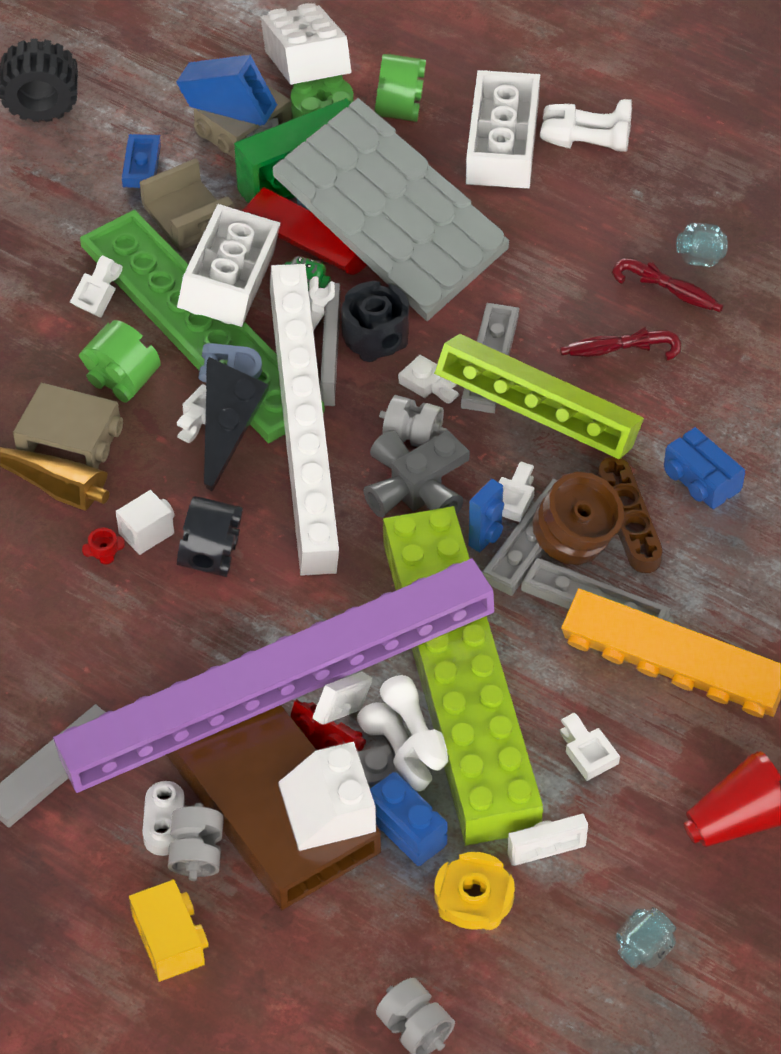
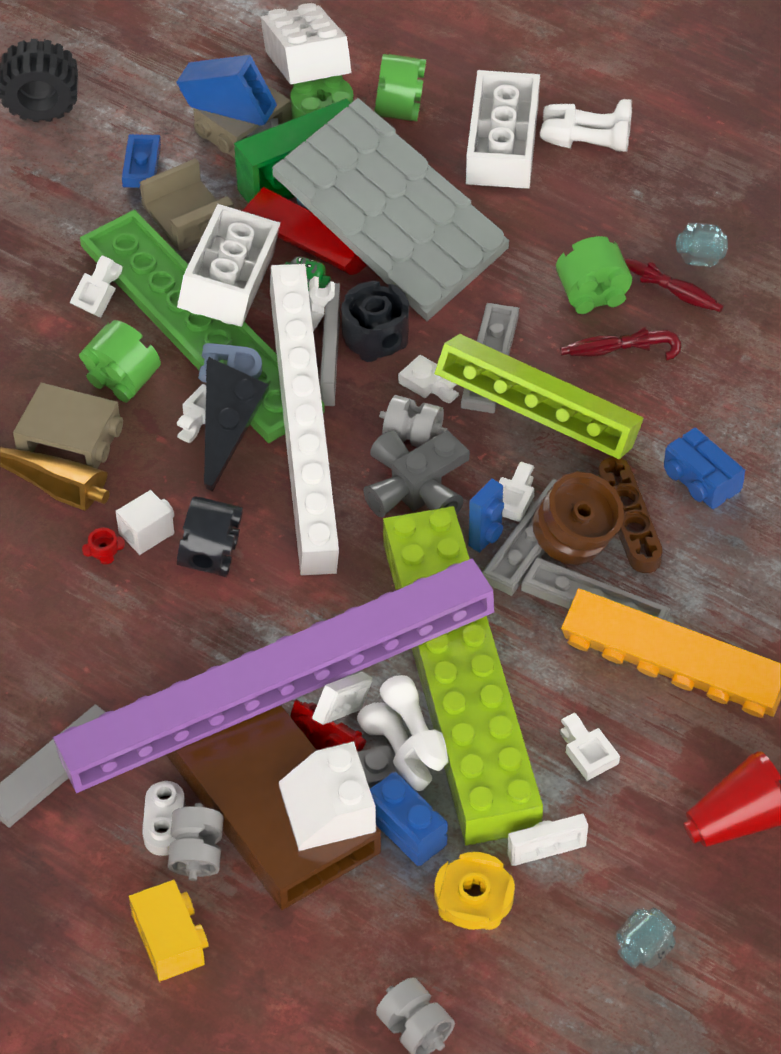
(594, 274): none -> bright green brick

